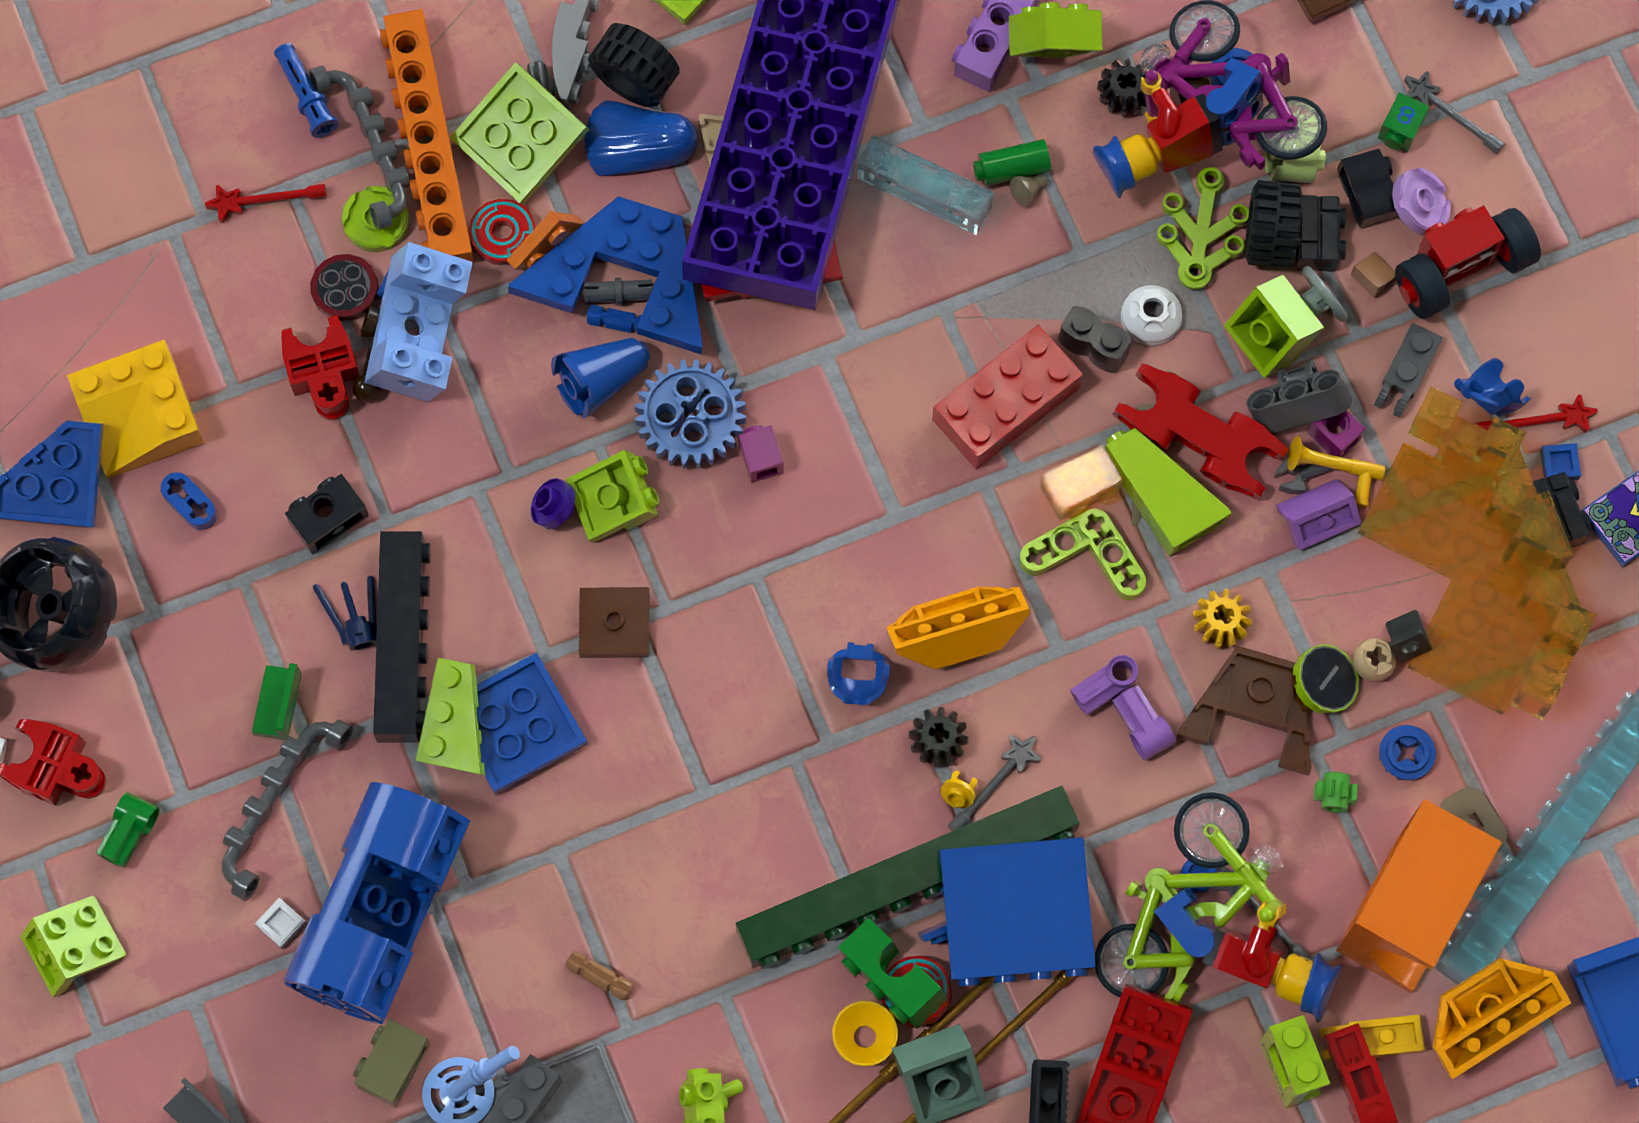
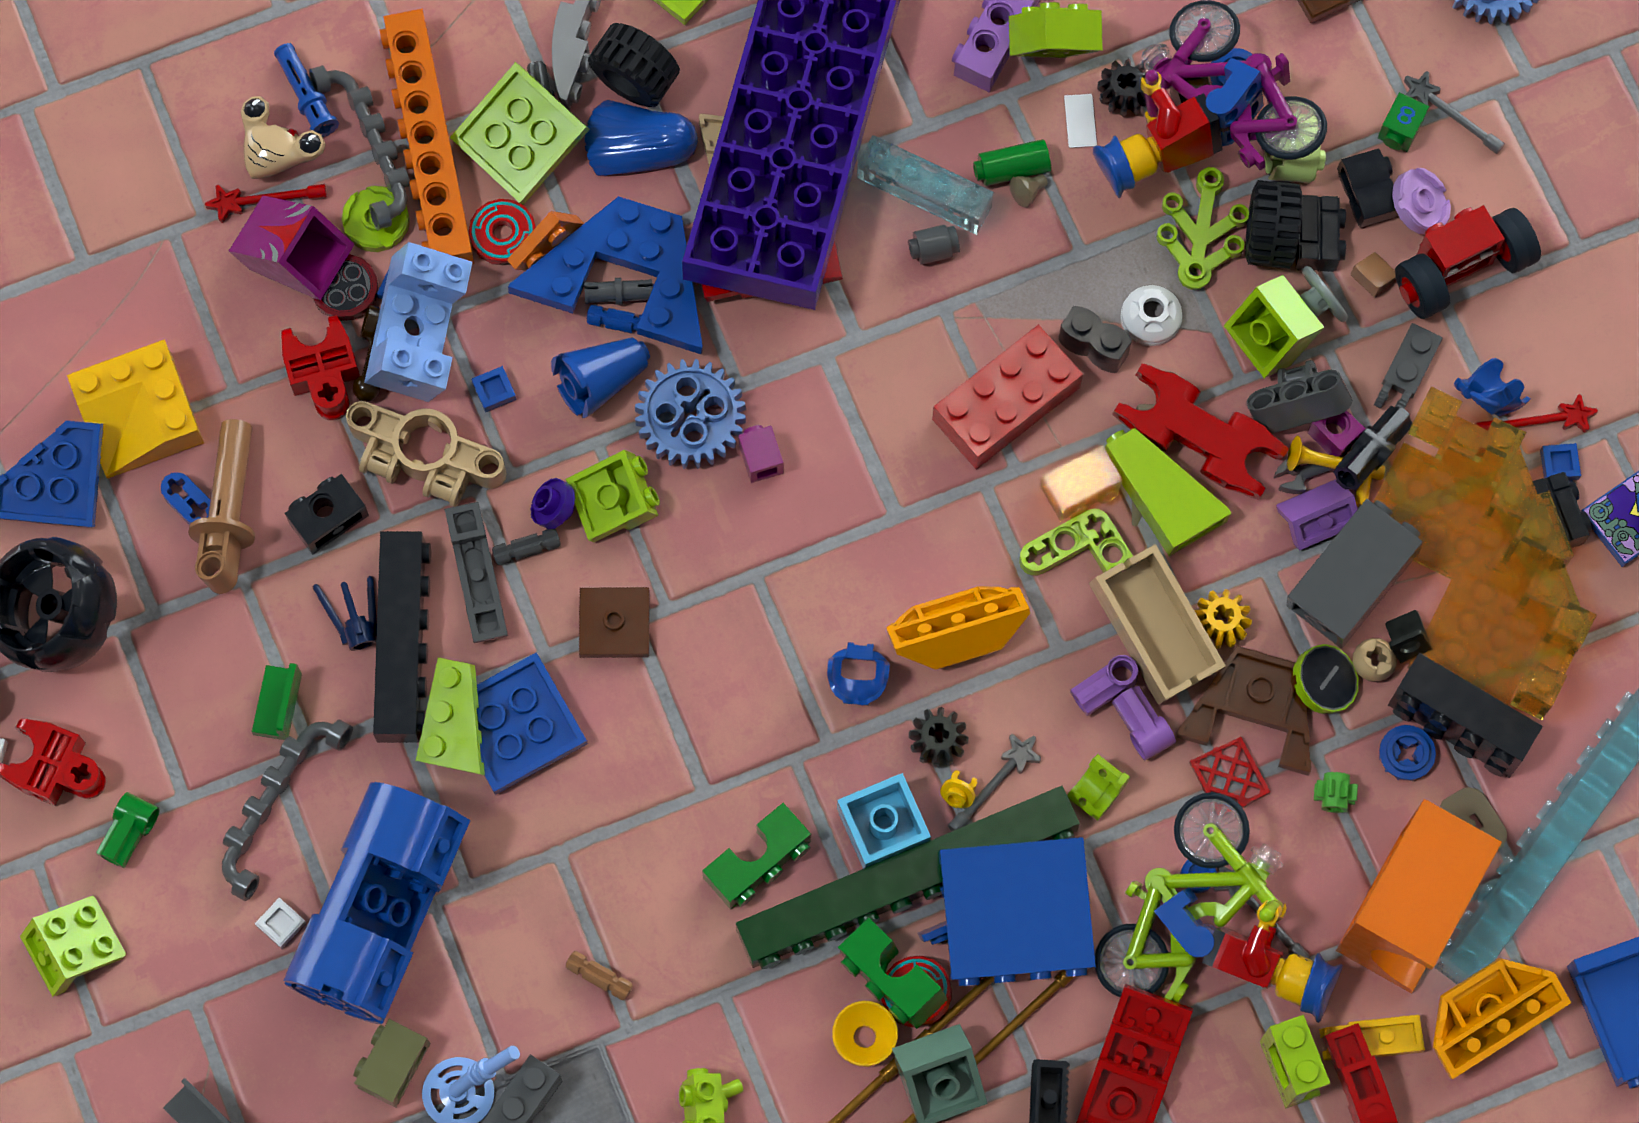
(221, 533): none -> medium nougat piece
(272, 147): none -> tan head
(292, 246): none -> magenta slope
(444, 478): none -> tan piece
(476, 572): none -> dark grey slope
(493, 389): none -> blue tile
(526, 546): none -> dark grey axle
(736, 879): none -> green arch
(882, 820): none -> medium azure brick
(934, 244): none -> dark grey brick
(1080, 120): none -> white sticker
(1098, 787): none -> lime piece
(1157, 624): none -> tan piece
(1216, 752): none -> red window
(1355, 572): none -> dark grey brick
(1373, 448): none -> black piece
(1464, 716): none -> black brick

